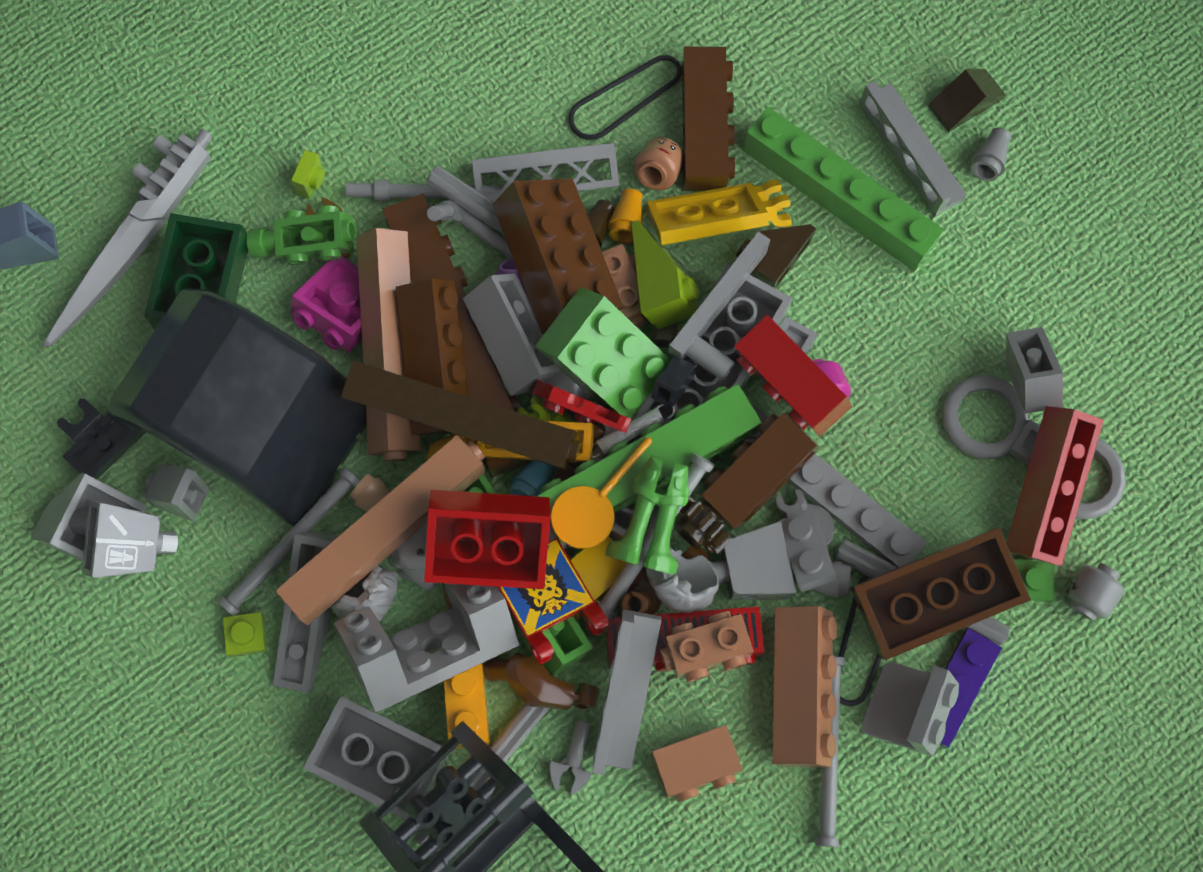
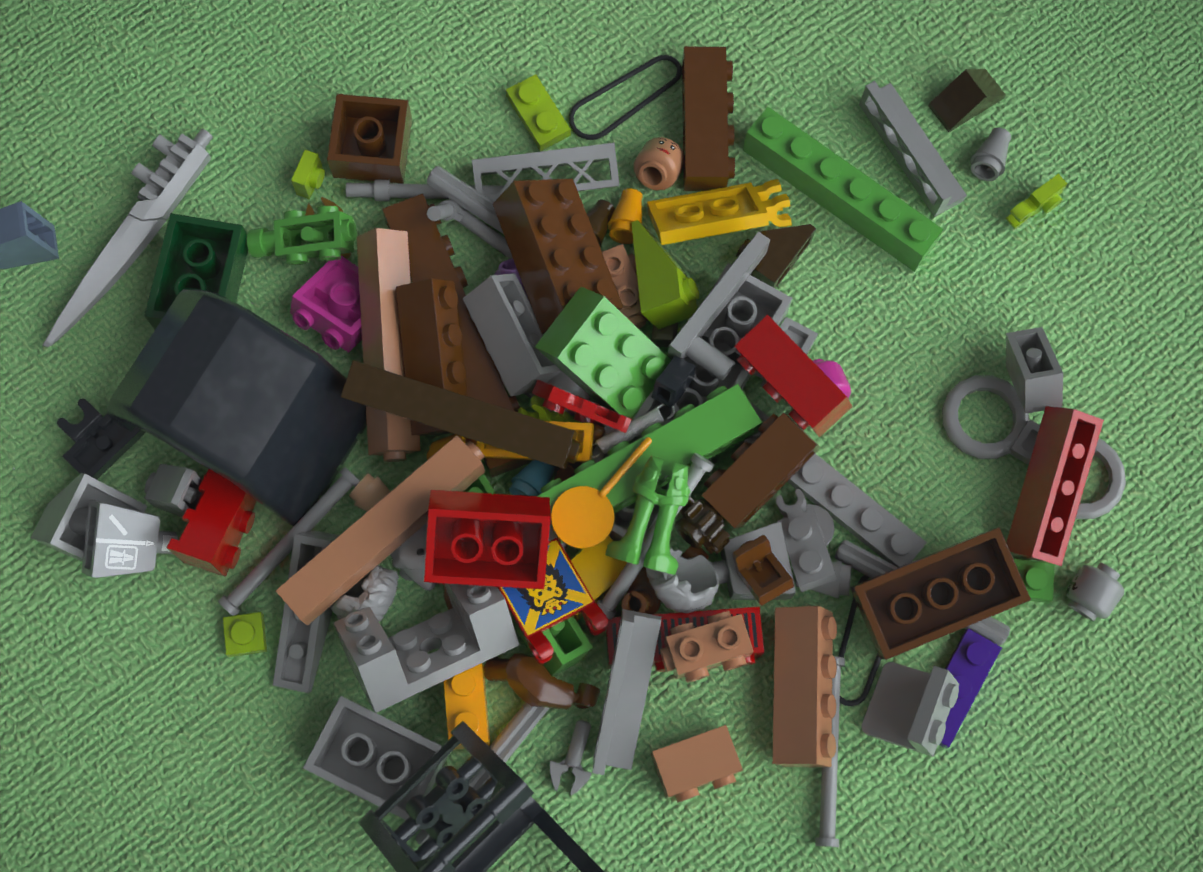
(215, 526): none -> red wedge
(369, 138): none -> reddish brown brick
(538, 112): none -> lime plate
(761, 570): none -> reddish brown bracket
(1043, 198): none -> lime plate

